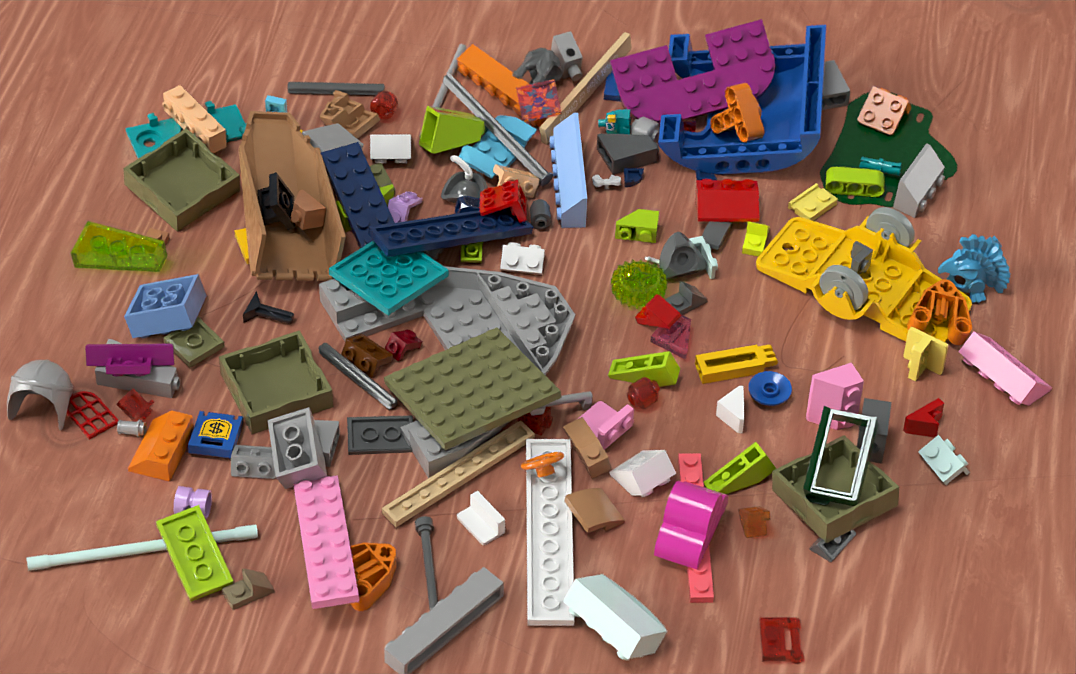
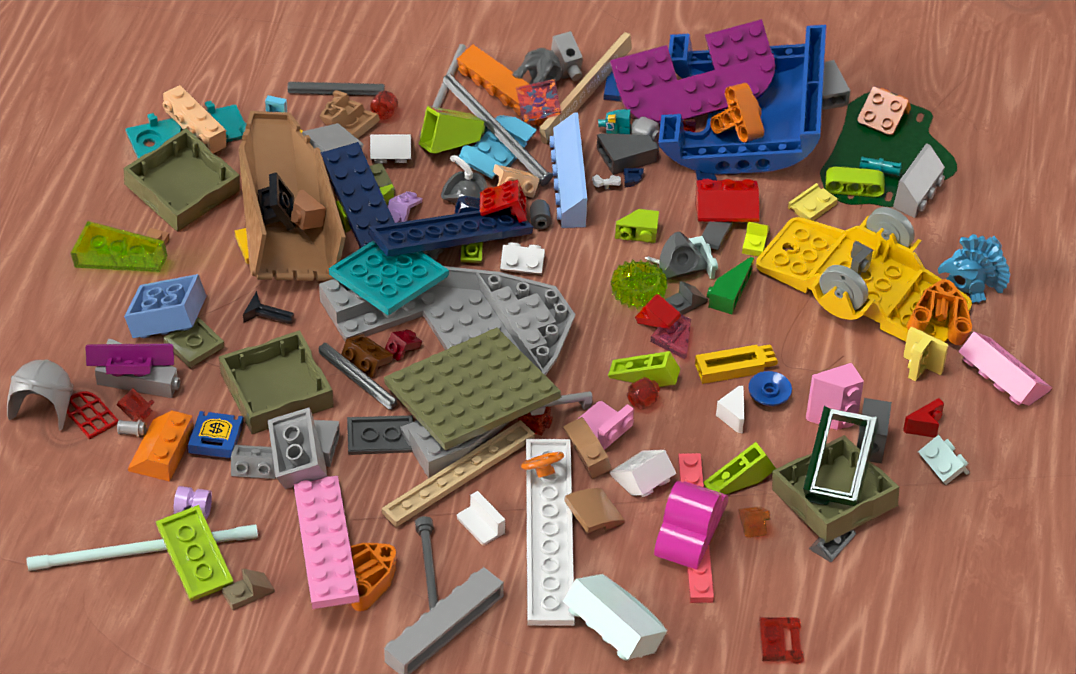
(729, 287): none -> green slope

